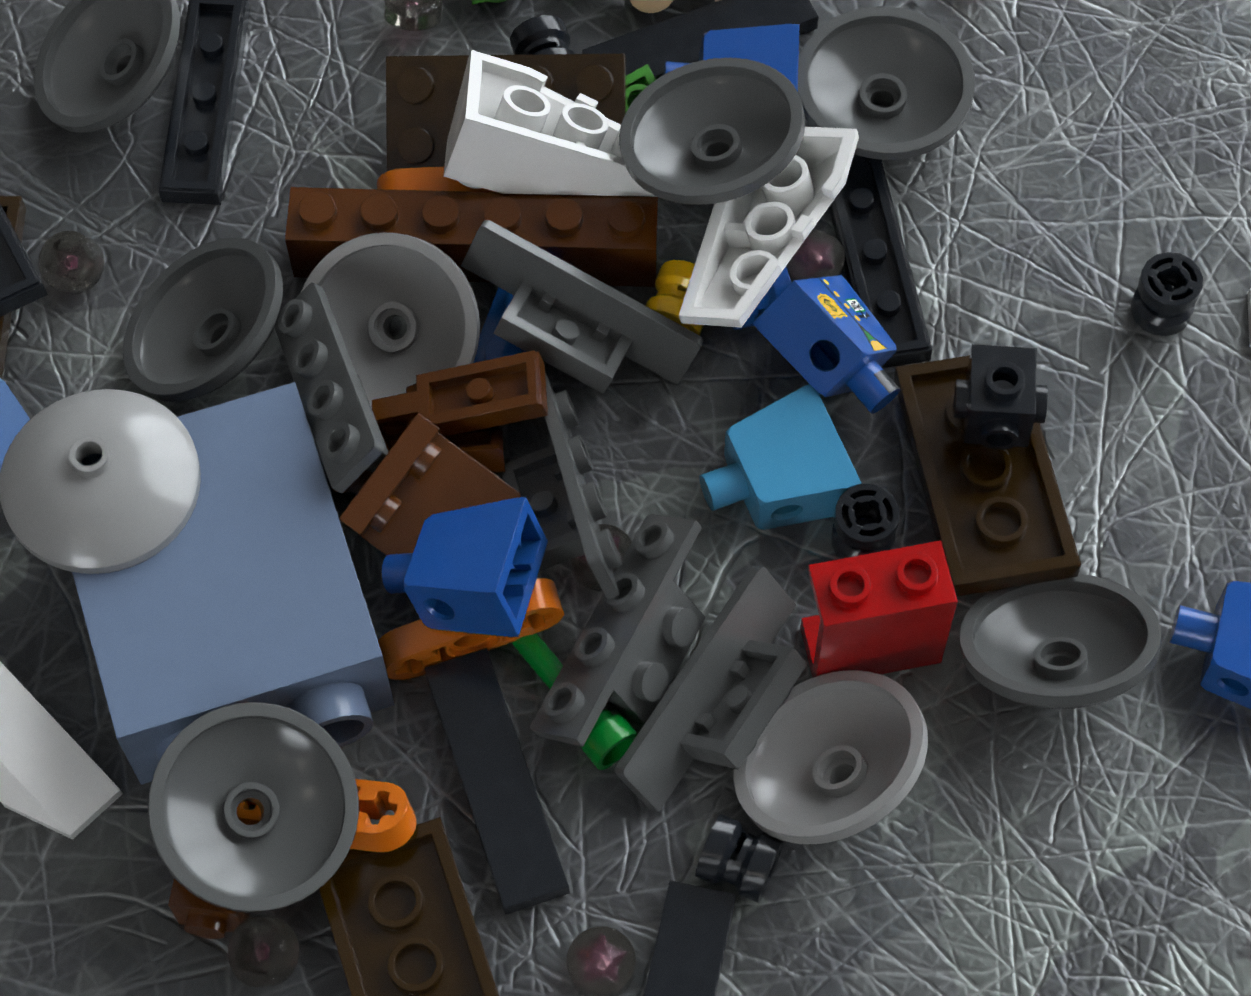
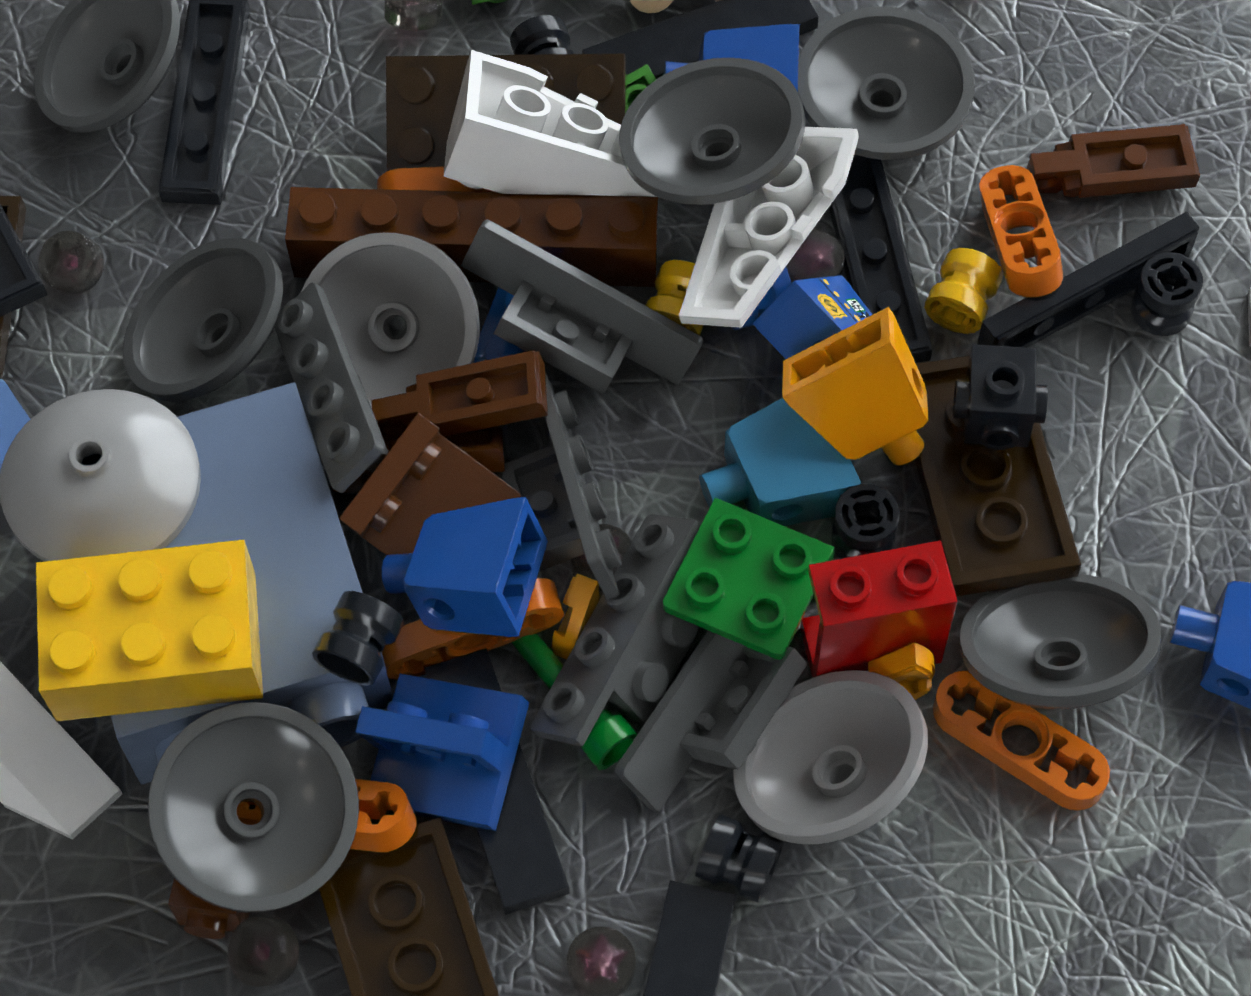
(148, 630): none -> yellow brick
(358, 637): none -> black wheel
(447, 747): none -> blue bracket
(582, 600): none -> light orange tile
(746, 579): none -> green bracket
(861, 390): none -> light orange torso
(909, 666): none -> light orange tile
(962, 294): none -> yellow wheel
(1015, 248): none -> orange beam
(1071, 750): none -> orange beam
(1087, 287): none -> black tile
(1118, 162): none -> reddish brown hinge

